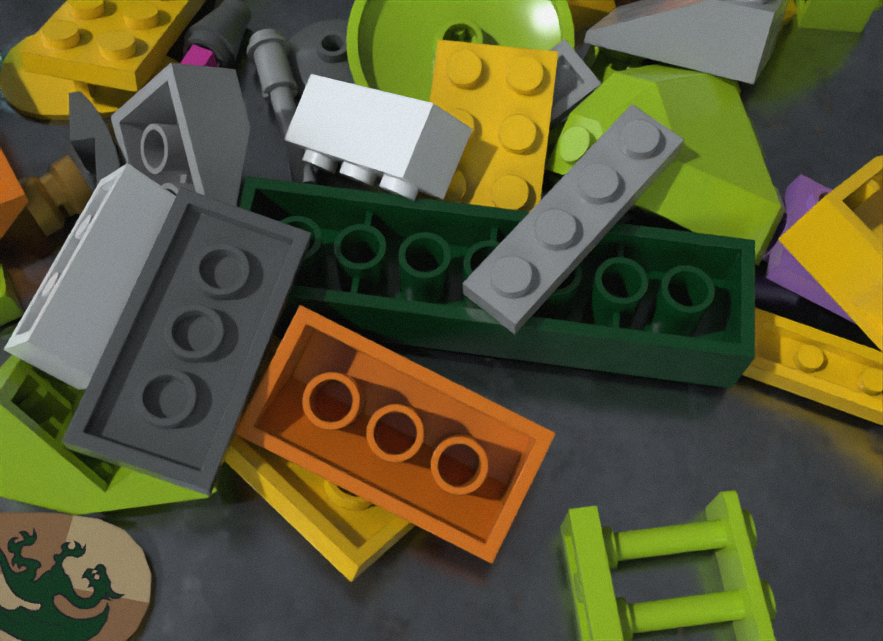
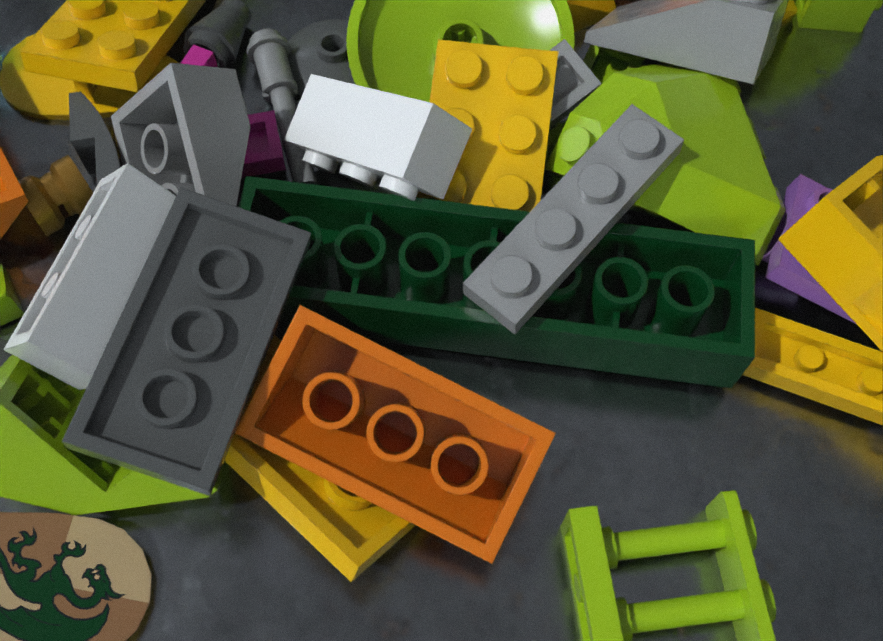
(264, 146): none -> dark pink plate

